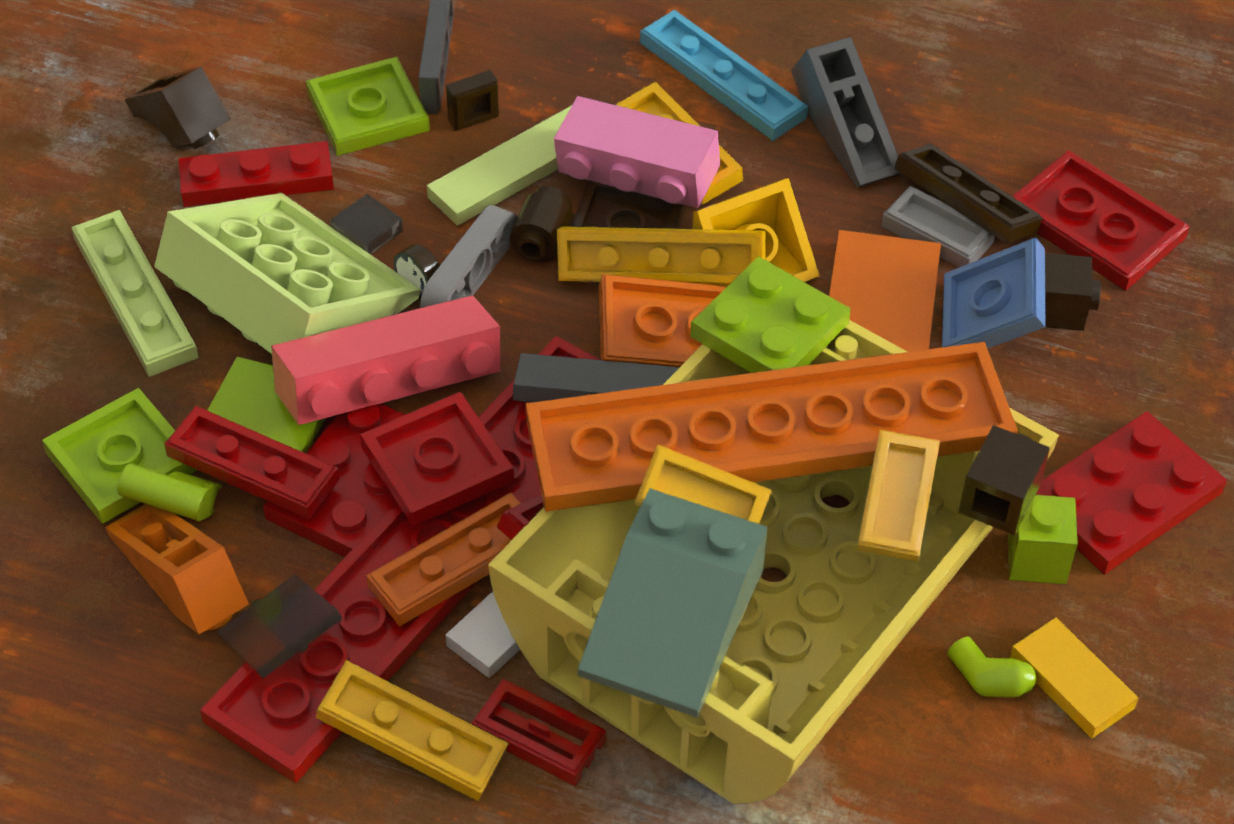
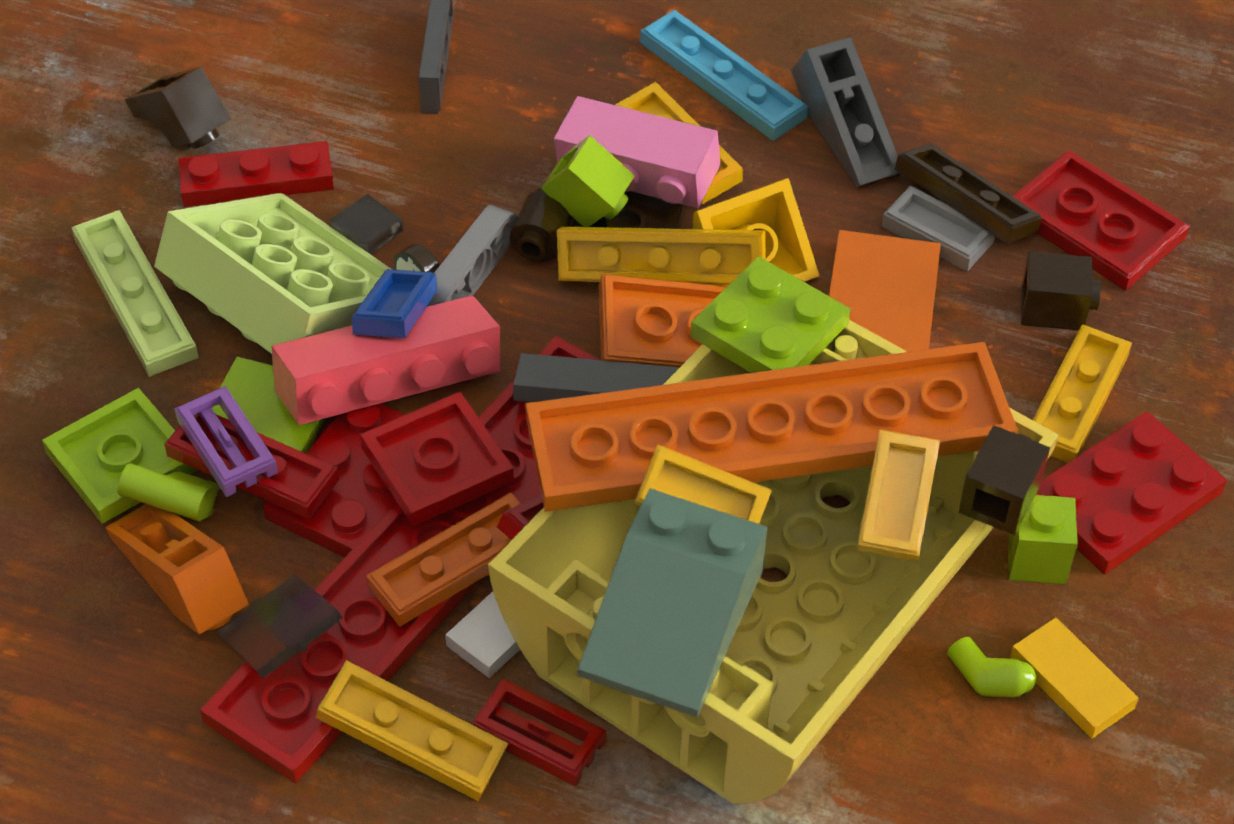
(243, 470): none -> medium lavender tile
(367, 106): lime tile -> none
(394, 303): none -> blue tile
(472, 100): dark brown tile -> none
(498, 172): yellowish green tile -> none
(589, 182): none -> lime brick
(995, 297): medium blue tile -> none
(1081, 389): none -> yellow tile

